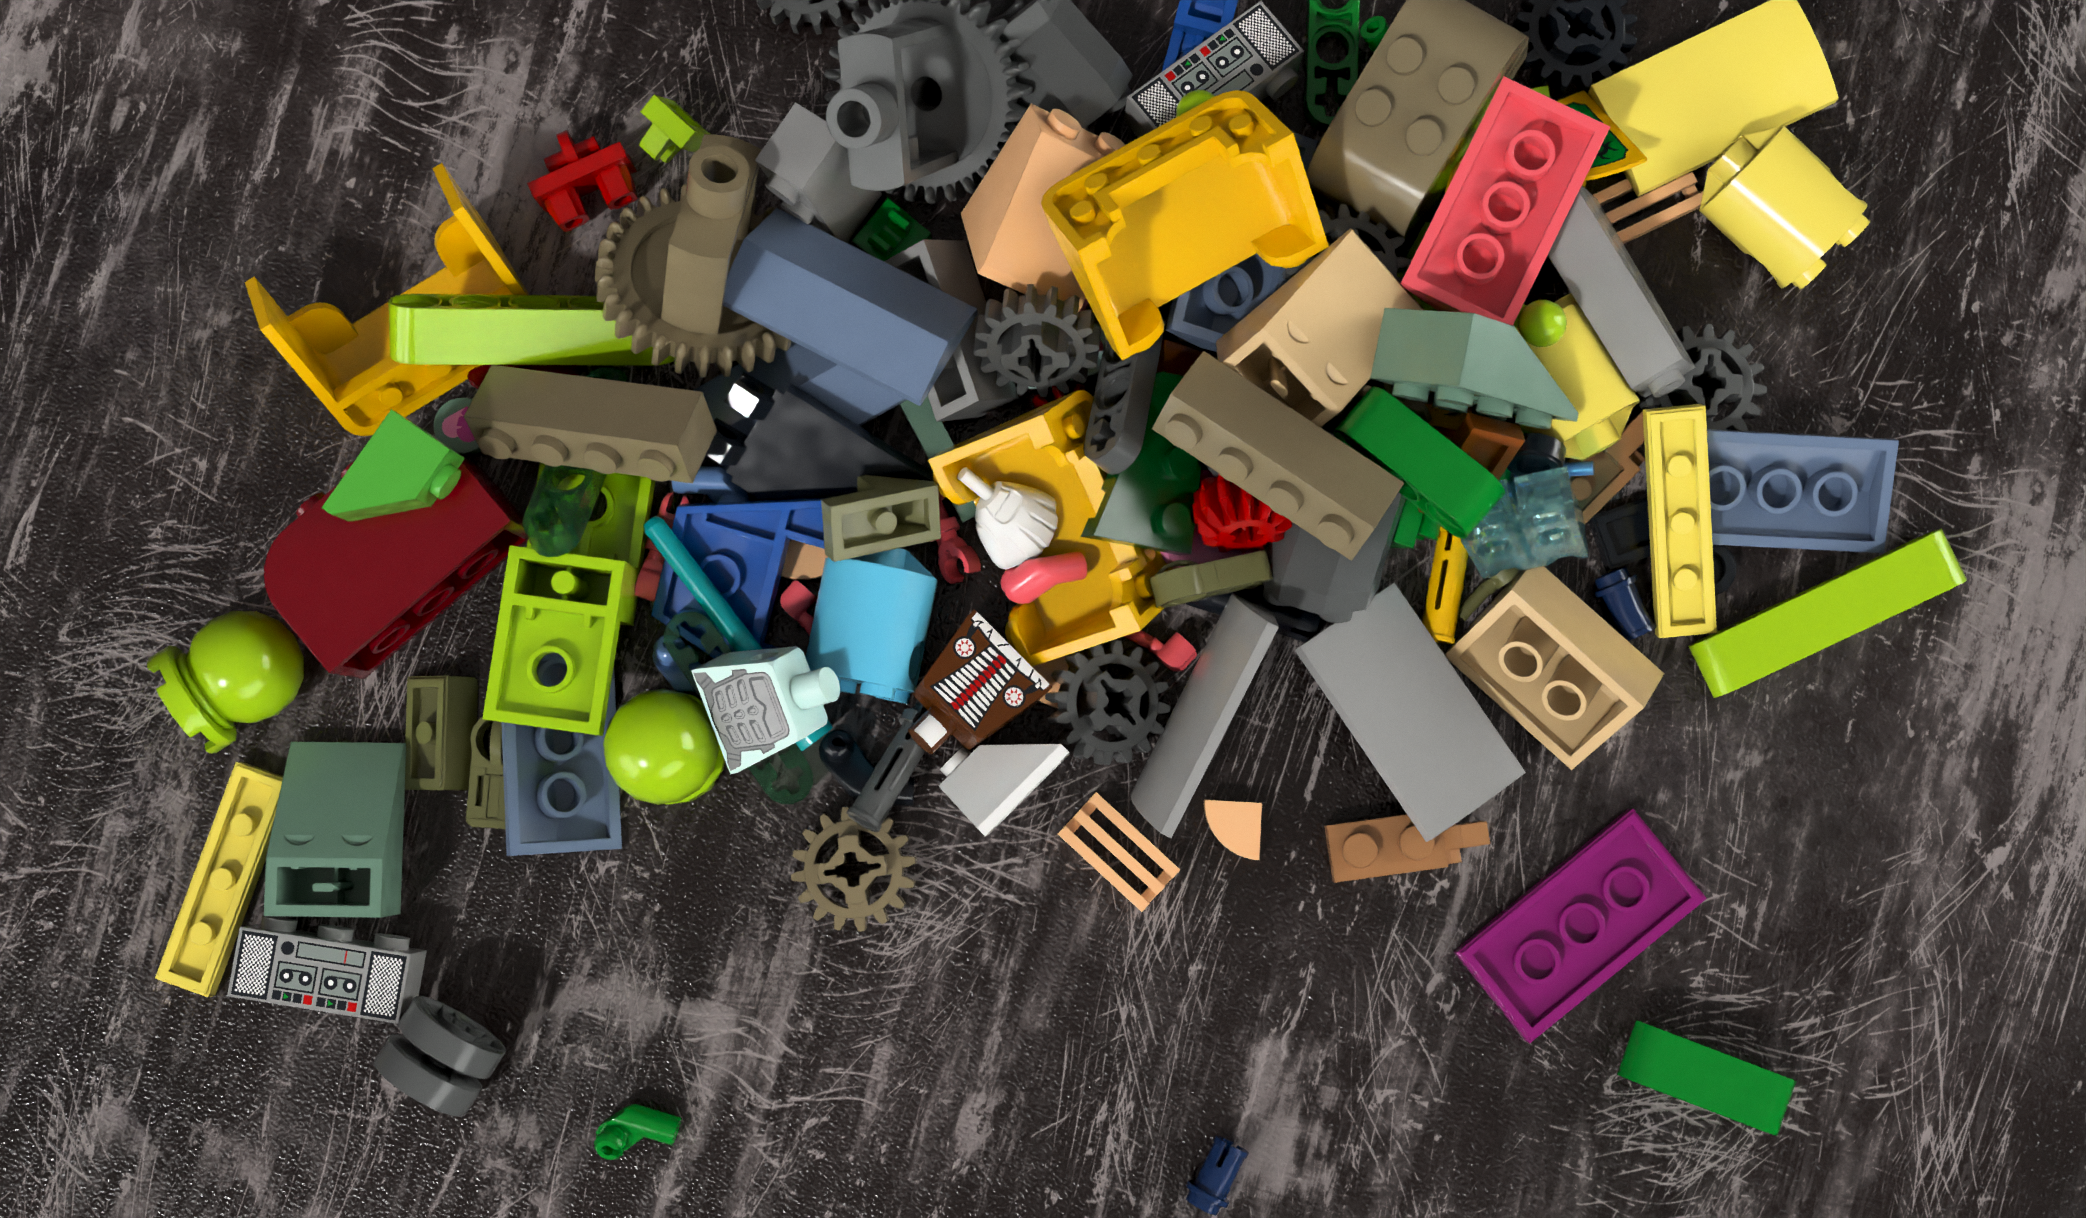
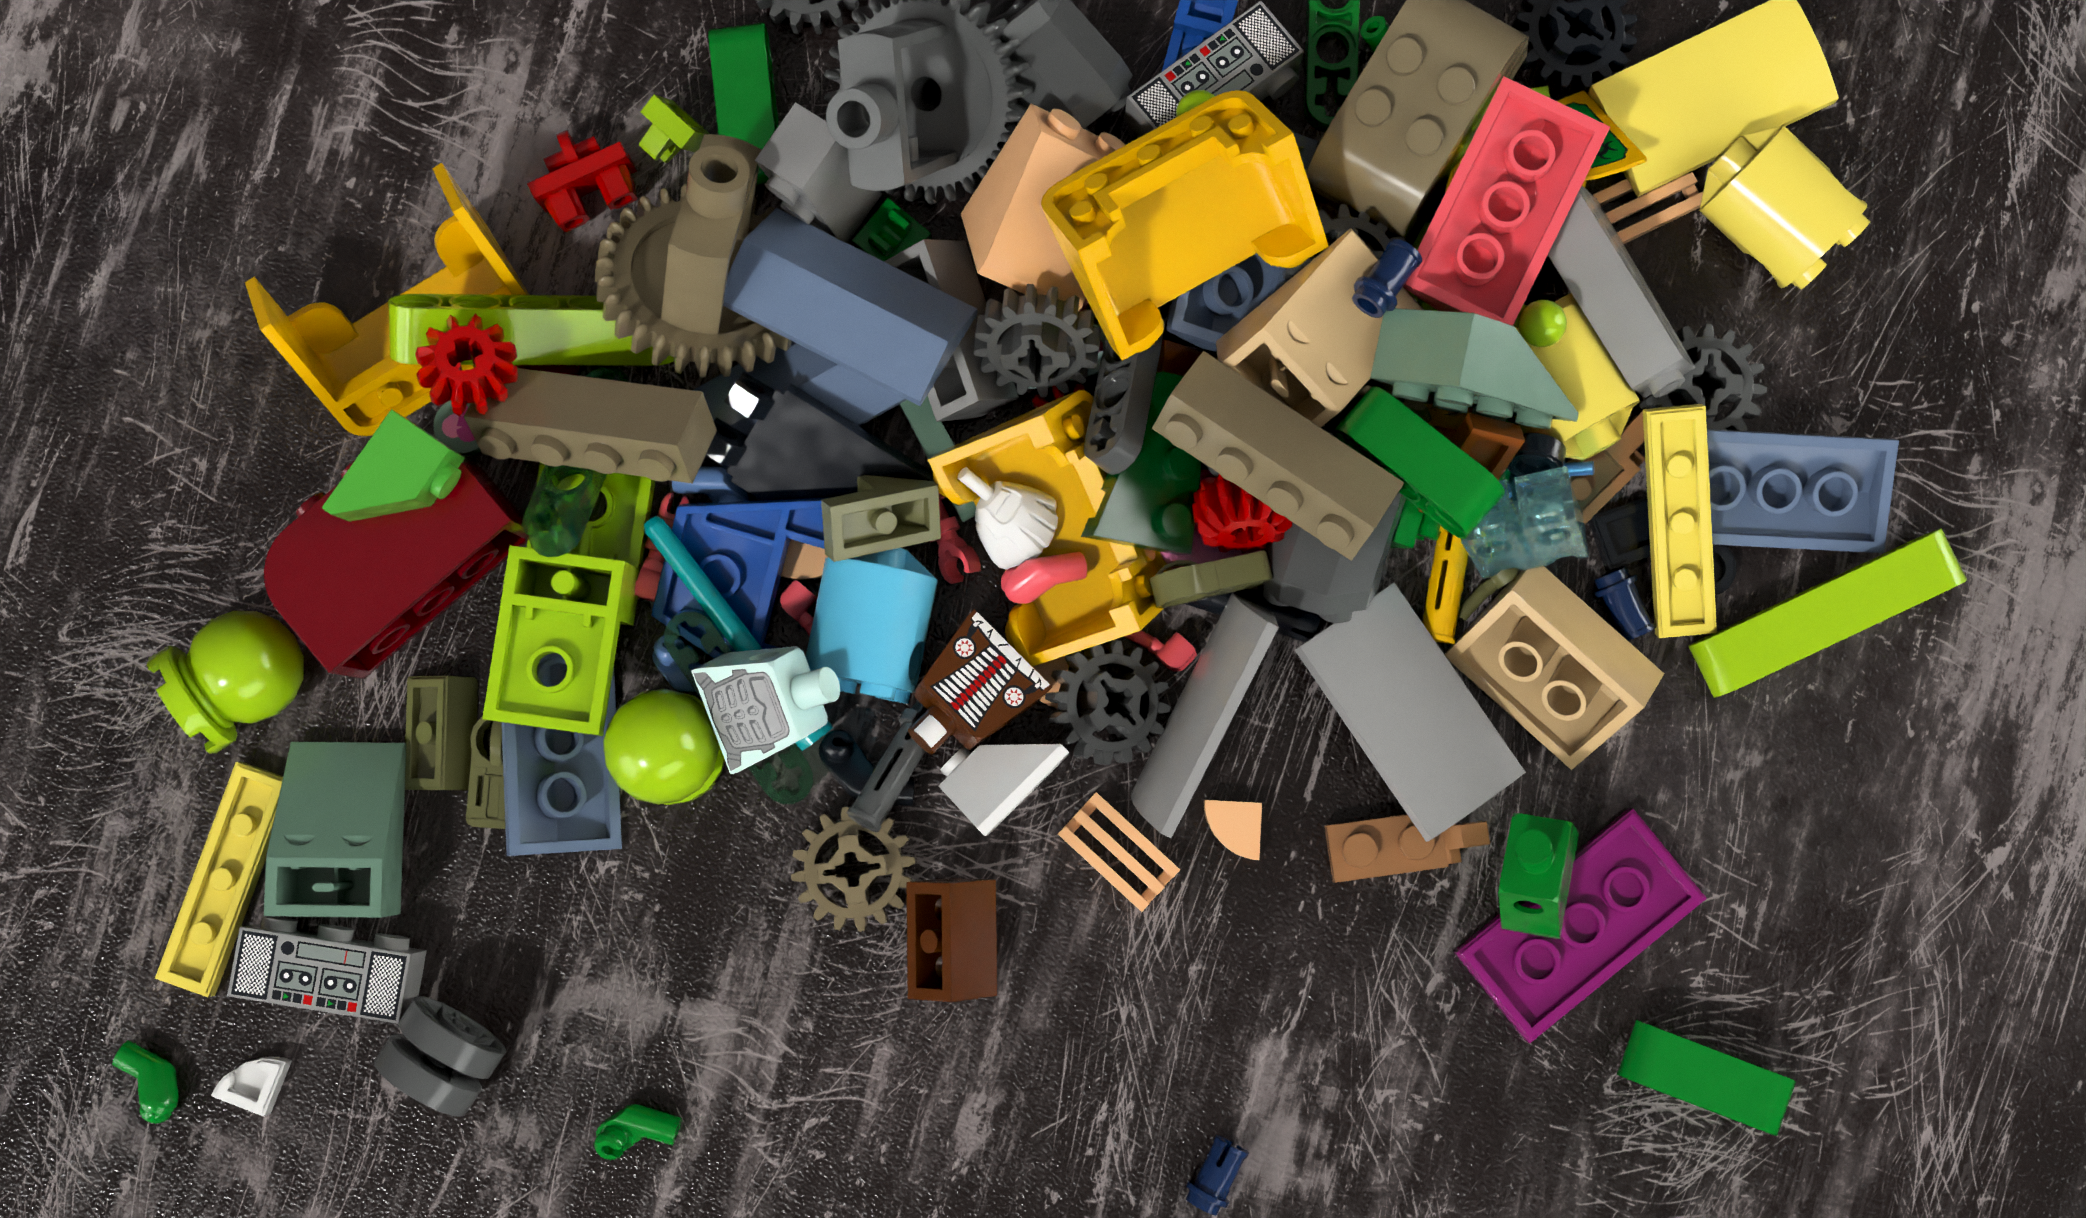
(155, 1079): none -> green arm
(254, 1084): none -> white tile
(443, 369): none -> red gear
(744, 84): none -> green beam
(951, 939): none -> reddish brown brick
(1380, 287): none -> dark blue pin
(1539, 871): none -> green torso

